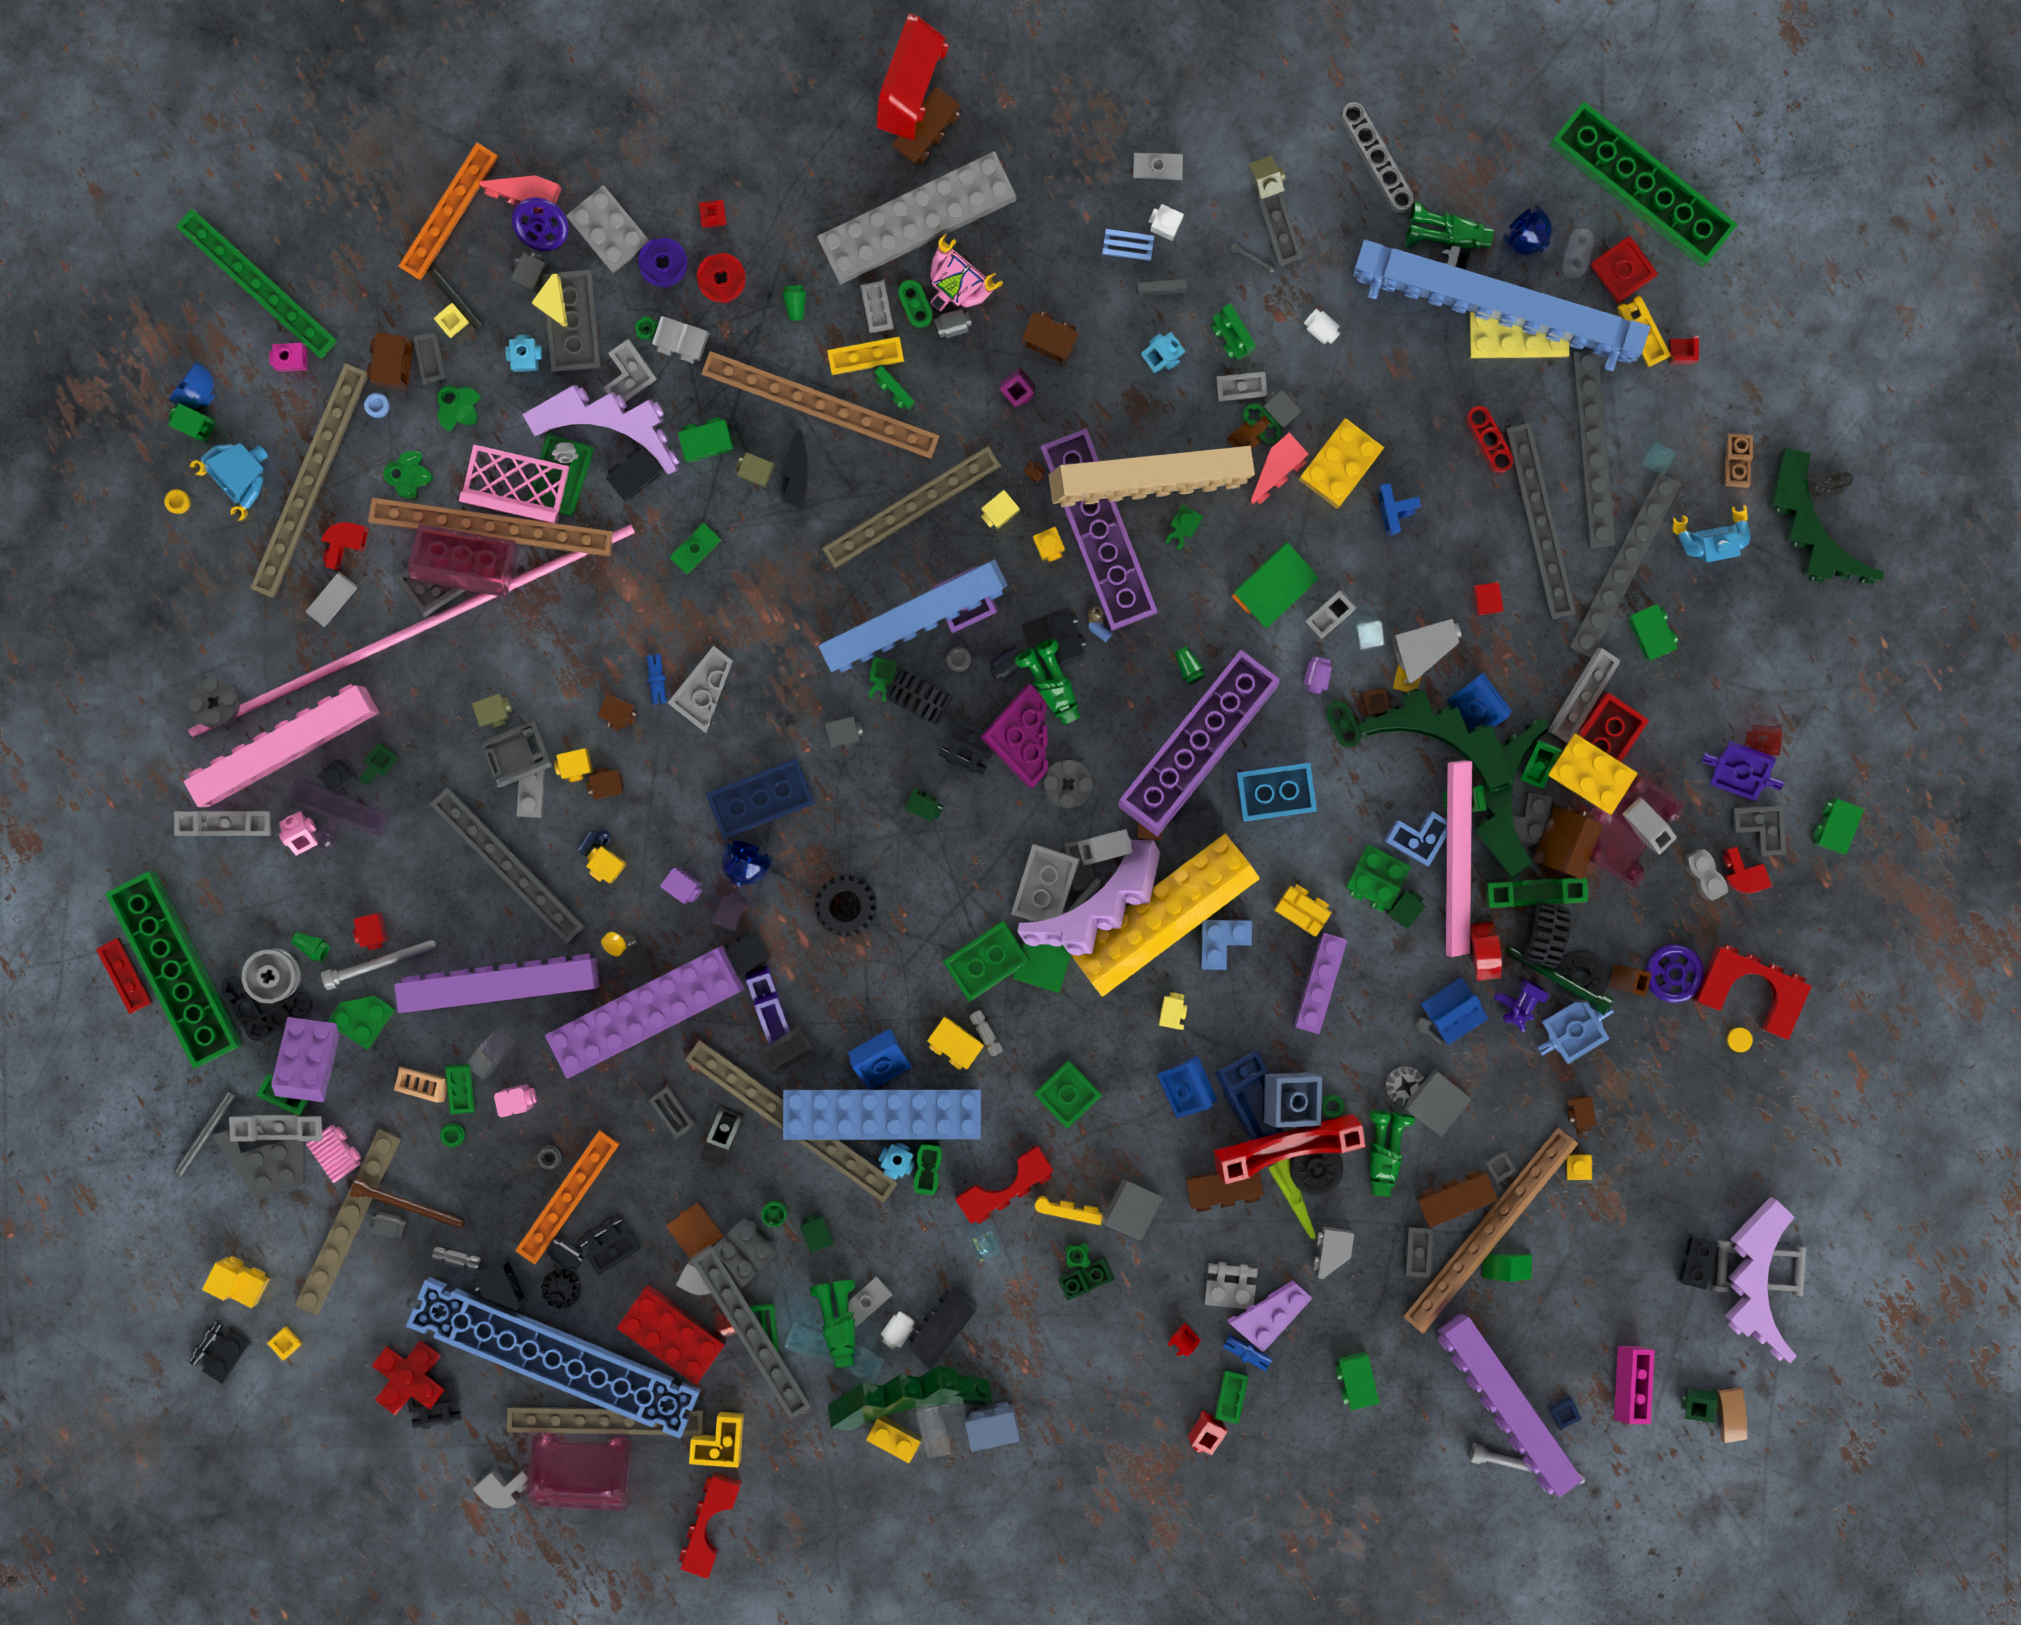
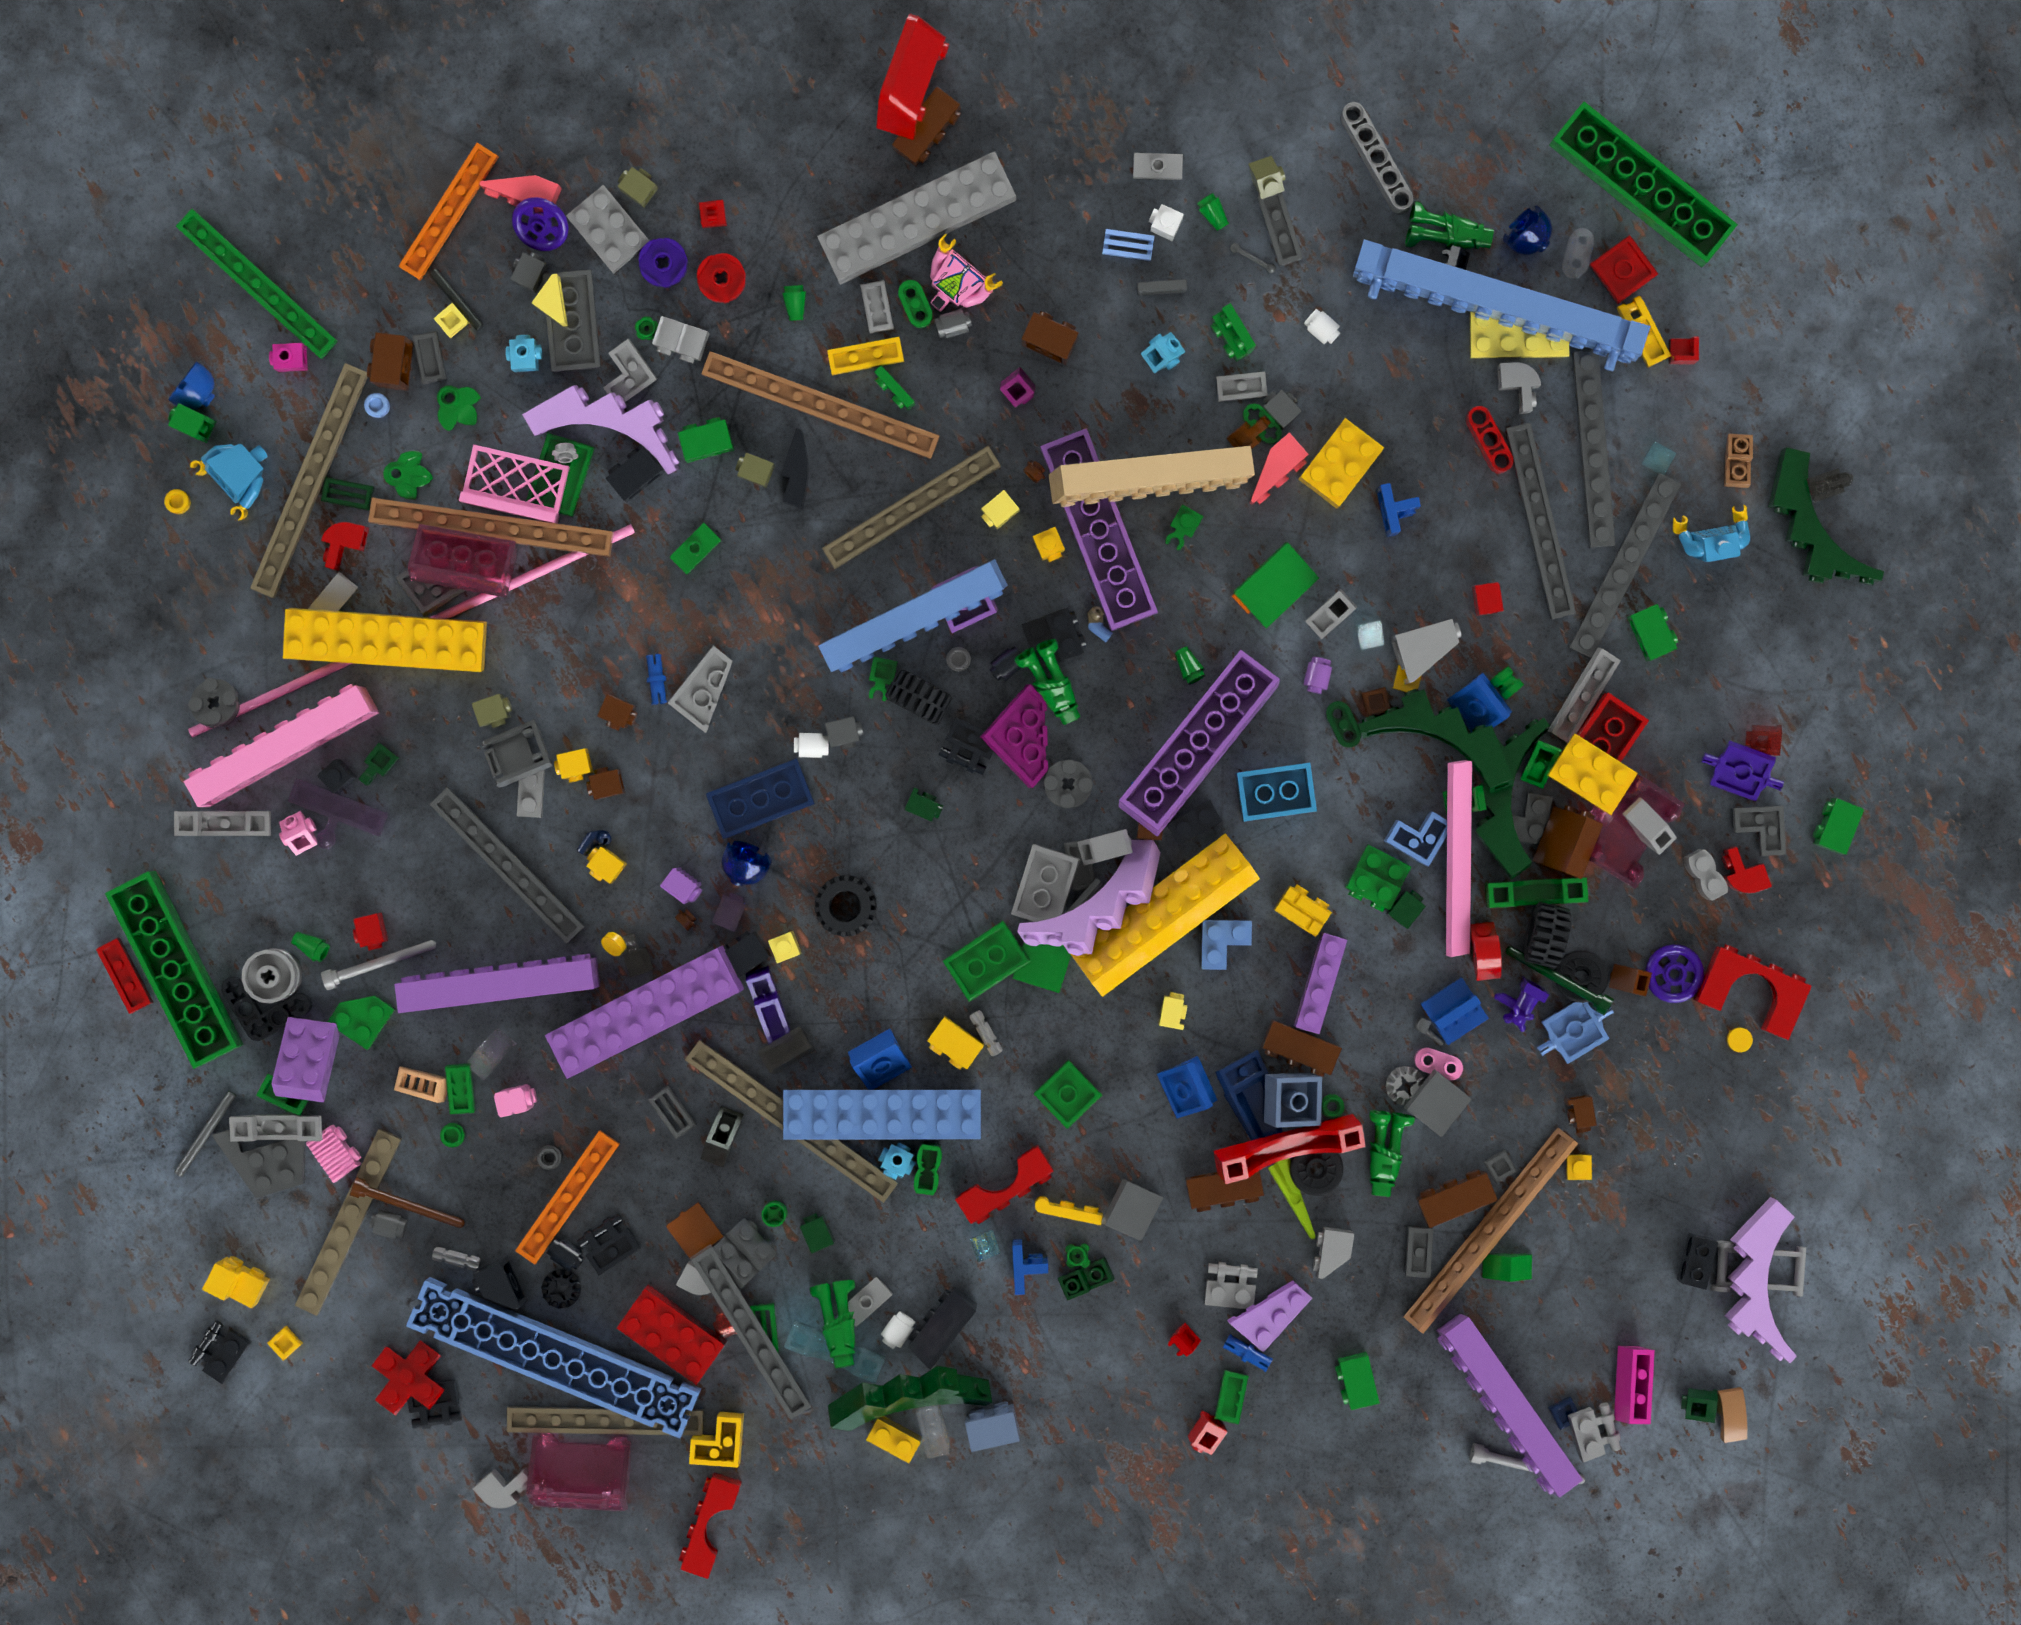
(368, 497): none -> dark green tile
(384, 639): none -> yellow brick
(637, 185): none -> olive brick
(686, 919): none -> reddish brown plate
(785, 947): none -> light yellow brick
(811, 745): none -> white brick
(1024, 1266): none -> blue bracket
(1213, 211): none -> green cone
(1300, 1048): none -> reddish brown brick
(1439, 1062): none -> bright pink plate
(1506, 682): none -> green wheel
(1521, 378): none -> light grey brick
(1587, 1435): none -> light grey plate

